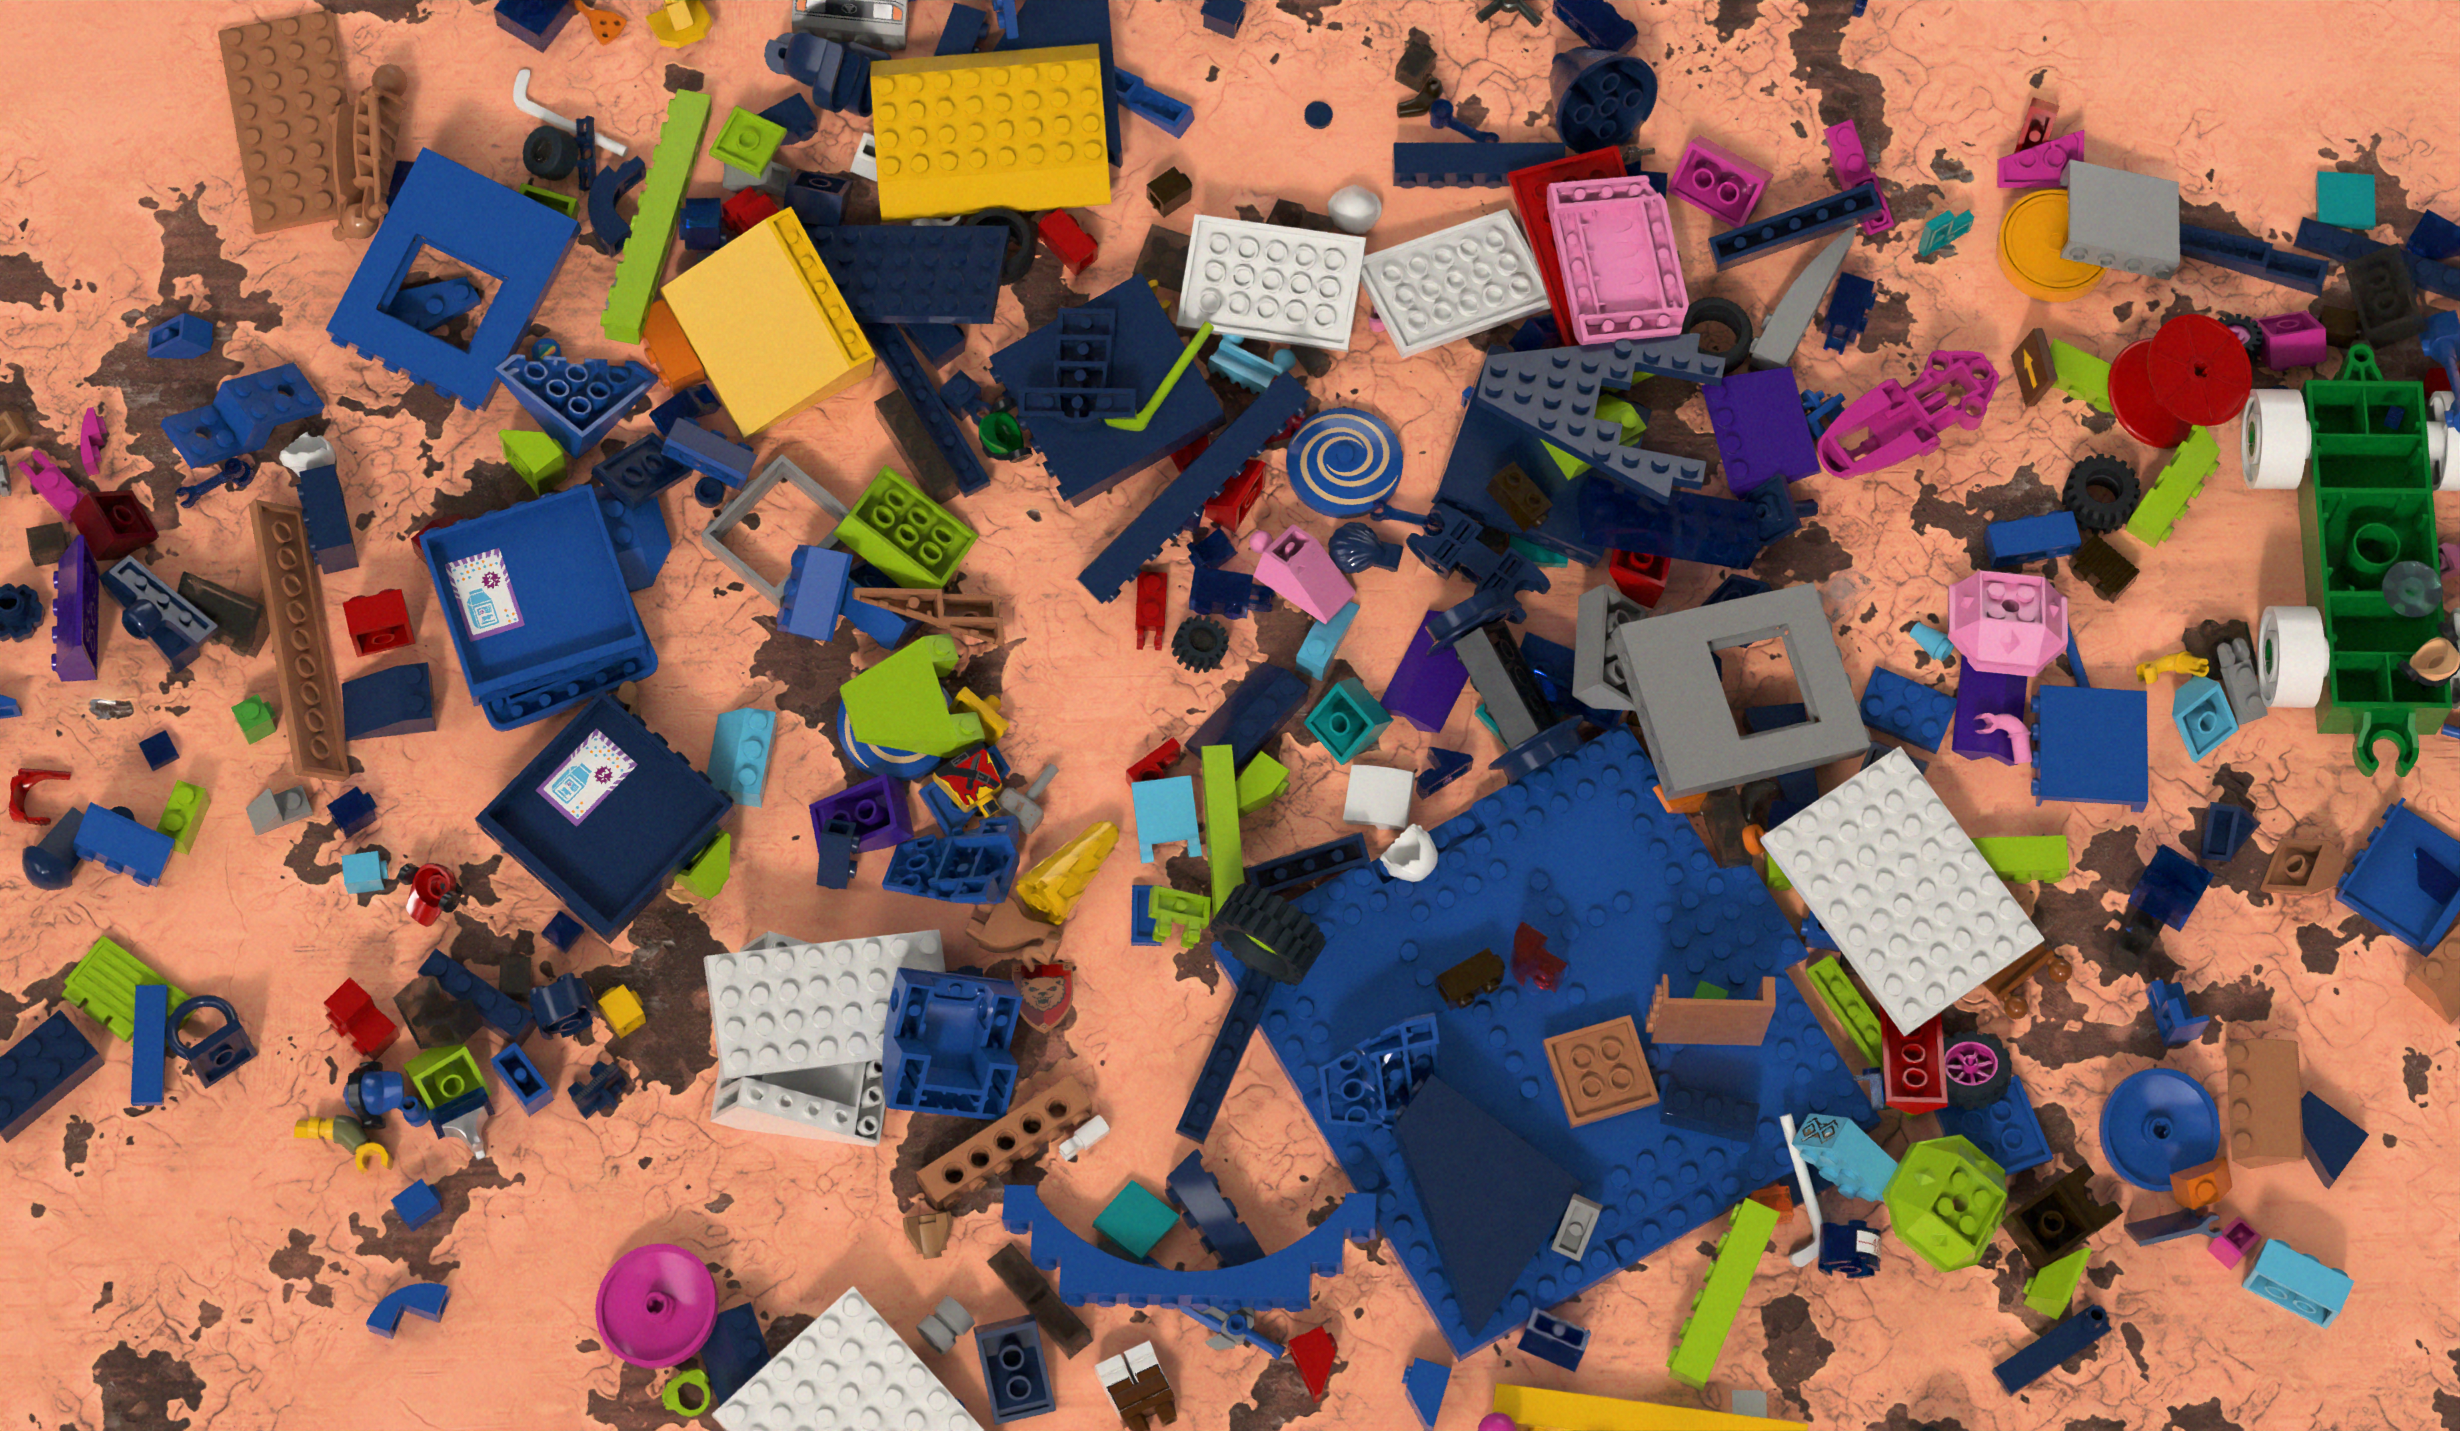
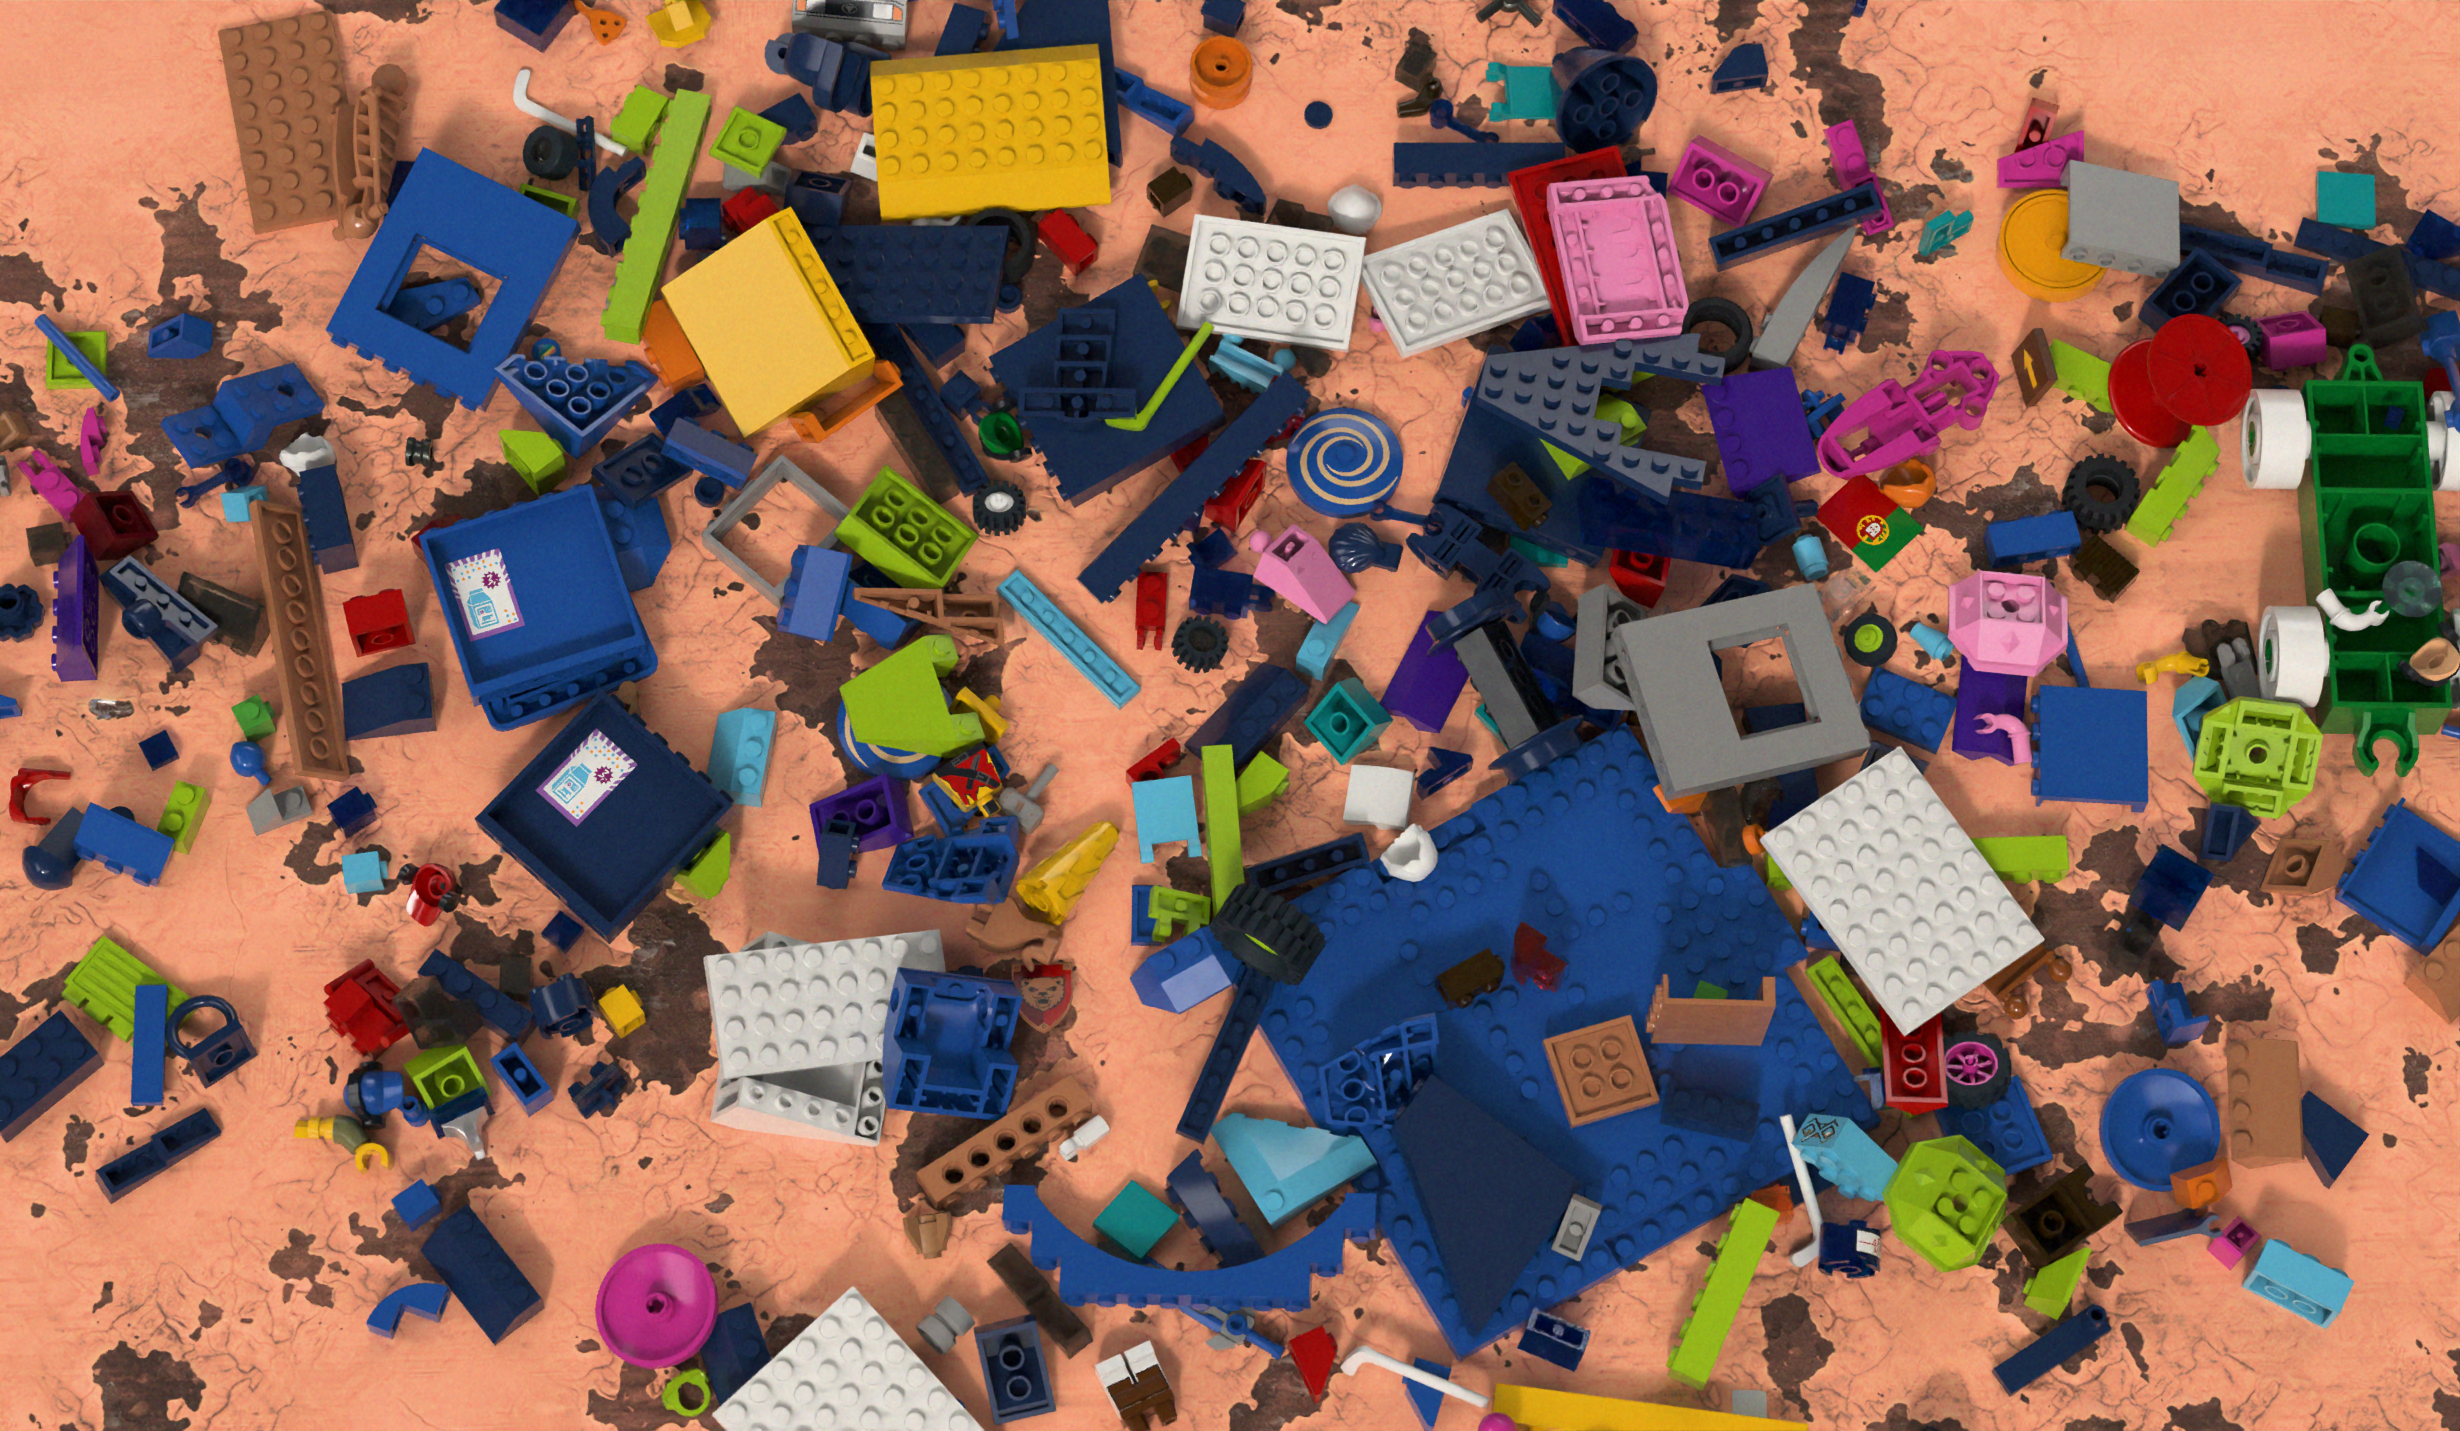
(61, 371): none -> lime tile
(77, 358): none -> blue piece
(156, 1156): none -> dark blue slope
(236, 502): none -> medium azure panel
(248, 760): none -> blue piece
(382, 992): none -> red plate
(419, 452): none -> pearl dark grey wheel
(481, 1275): none -> dark blue slope
(639, 119): none -> lime brick
(814, 432): none -> orange panel
(999, 508): none -> black wheel
(1009, 299): none -> dark blue tile
(1068, 639): none -> medium azure tile
(1185, 973): none -> blue wedge
(1220, 72): none -> orange wheel
(1229, 174): none -> dark blue slope
(1289, 1165): none -> medium azure slope
(1367, 1354): none -> white piece
(1525, 92): none -> teal flag
(1550, 619): none -> blue cap
(1741, 70): none -> dark blue slope
(1810, 557): none -> medium azure brick
(1868, 522): none -> sticker
(1870, 640): none -> black wheel
(1910, 484): none -> orange hair
(2195, 287): none -> dark blue brick
(2262, 782): none -> lime piece
(2344, 618): none -> white piece

